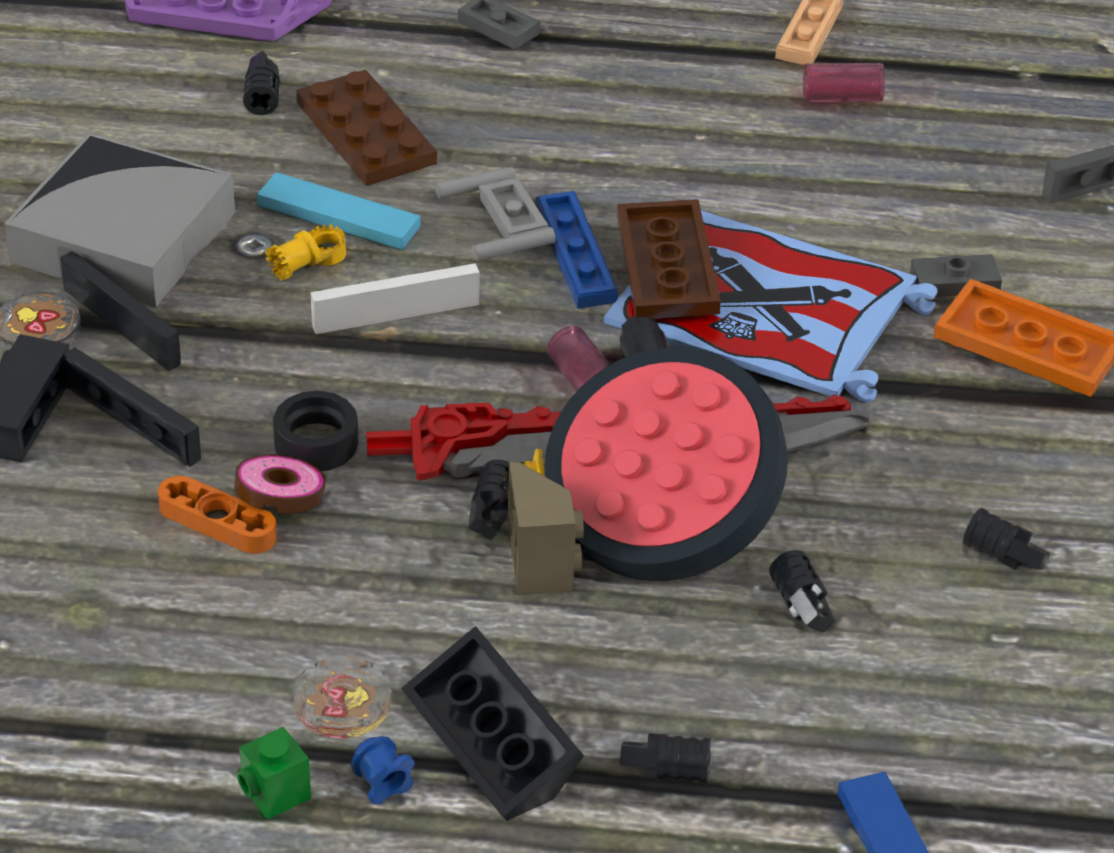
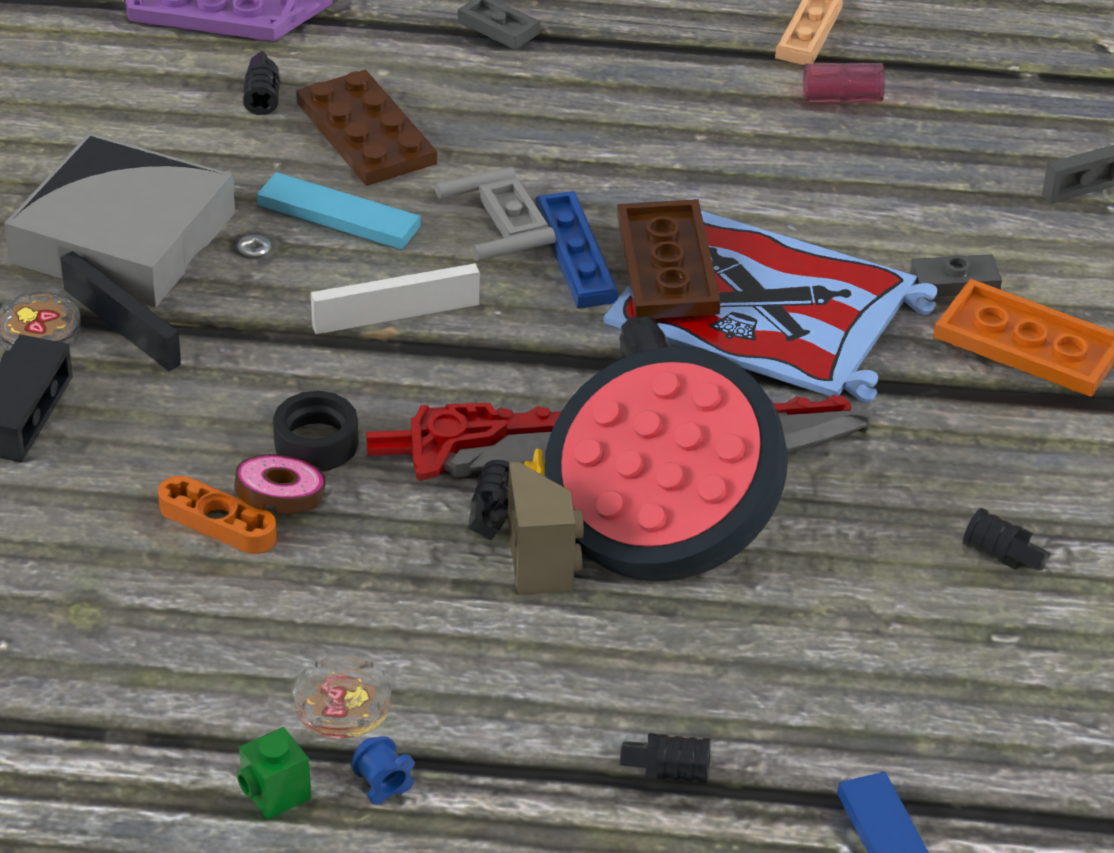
(132, 407): black tile -> none
(305, 250): yellow connector -> none
(494, 726): black slope -> none
(575, 355): clear pink pin -> none
(802, 589): black hinge -> none

